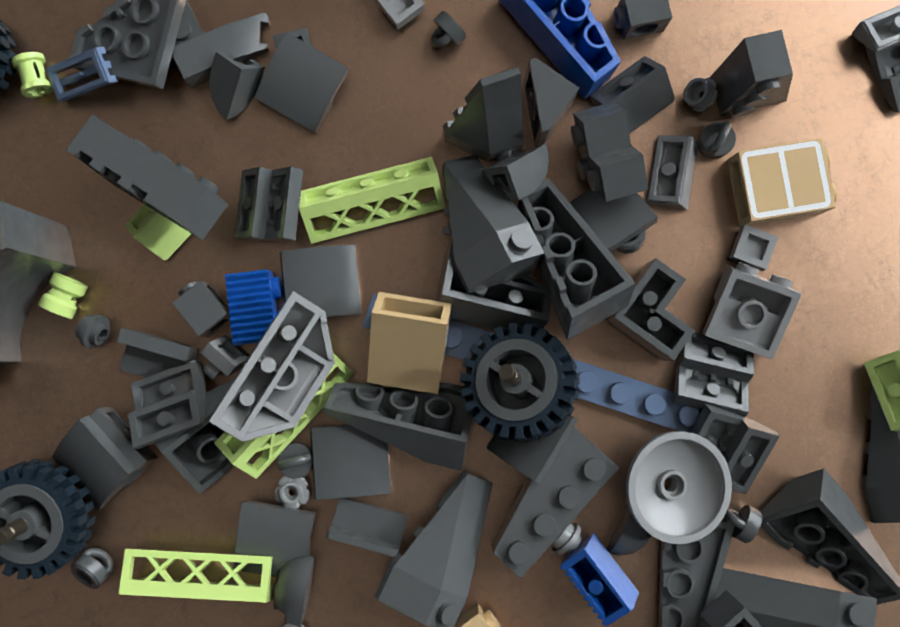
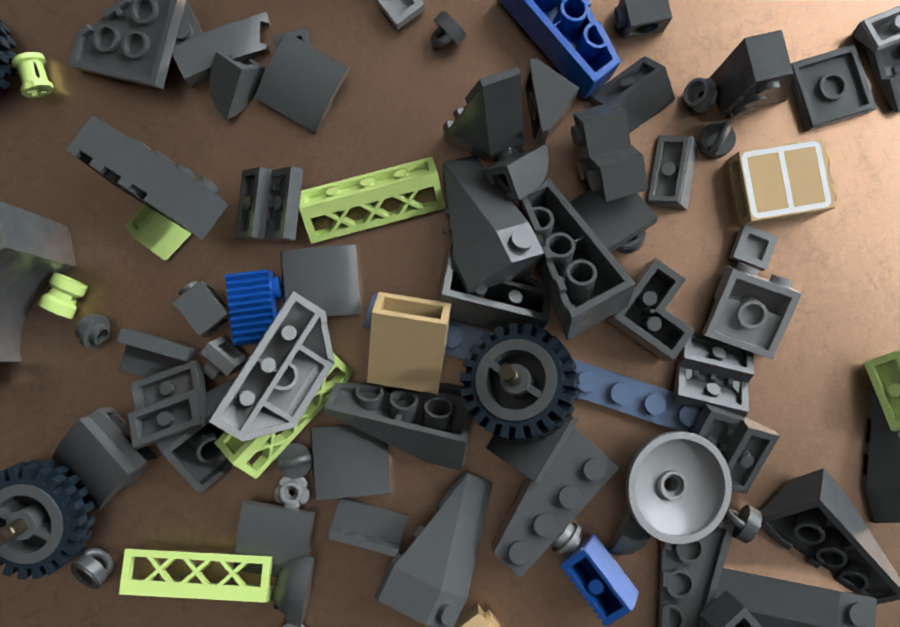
(101, 67): sand blue tile -> none
(831, 88): none -> dark grey tile

